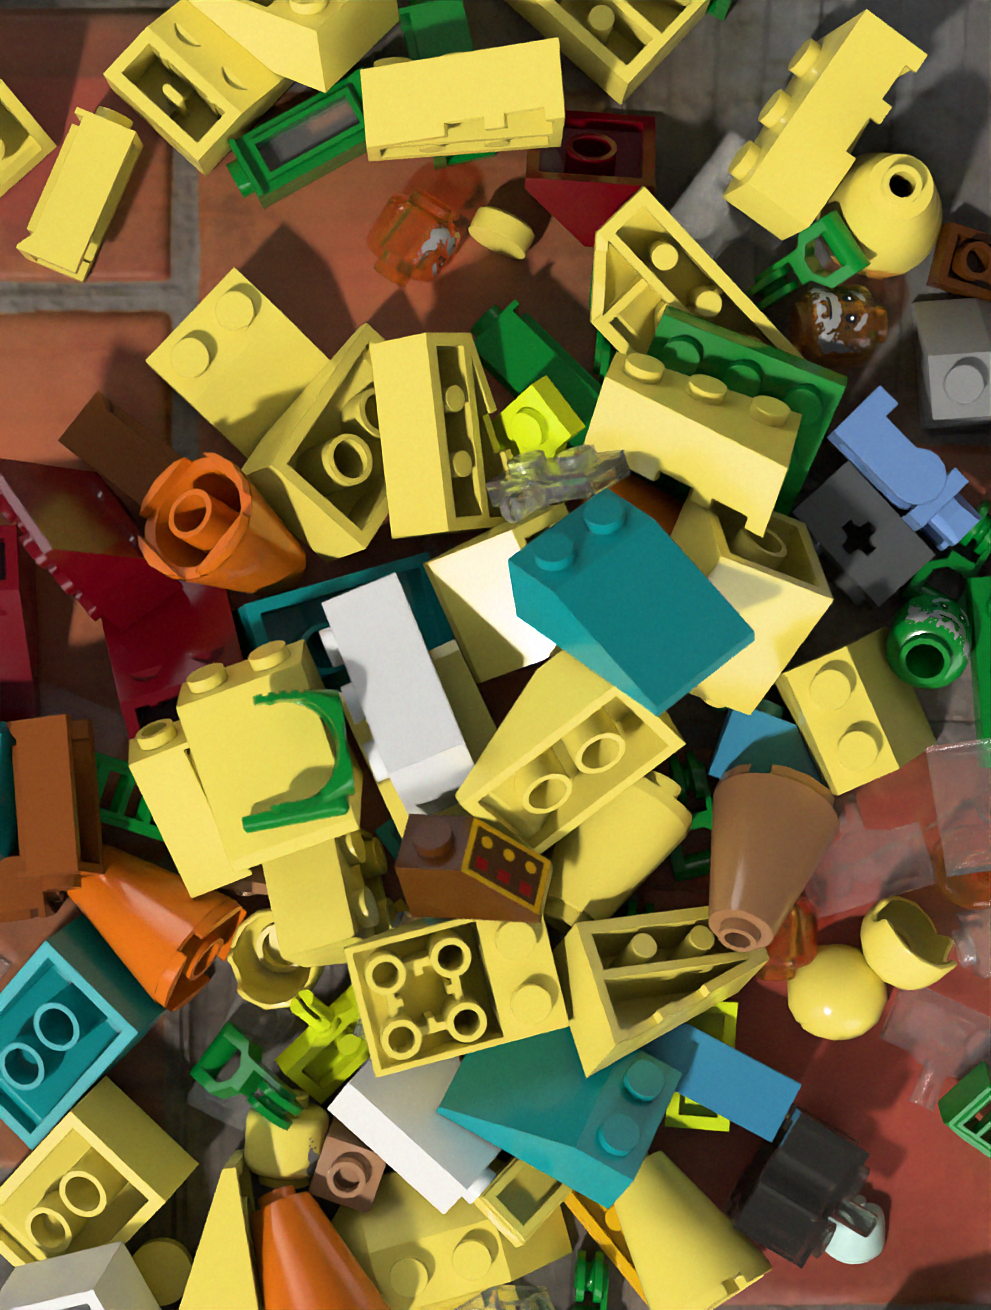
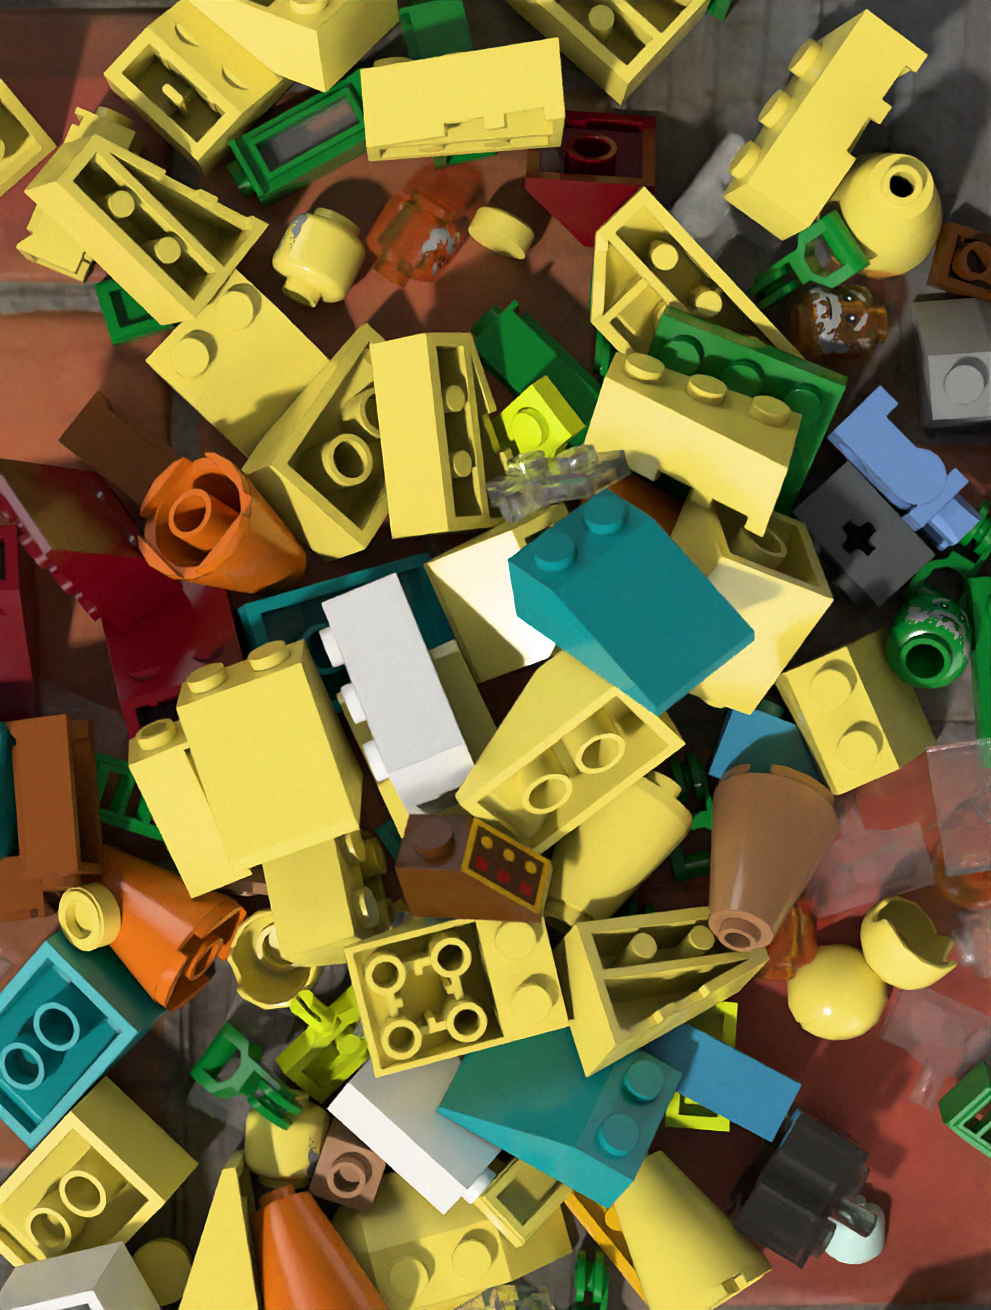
(89, 916): none -> light yellow tile
(125, 316): none -> green tile
(143, 227): none -> light yellow wedge
(319, 257): none -> light yellow head
(334, 796): green helmet -> none

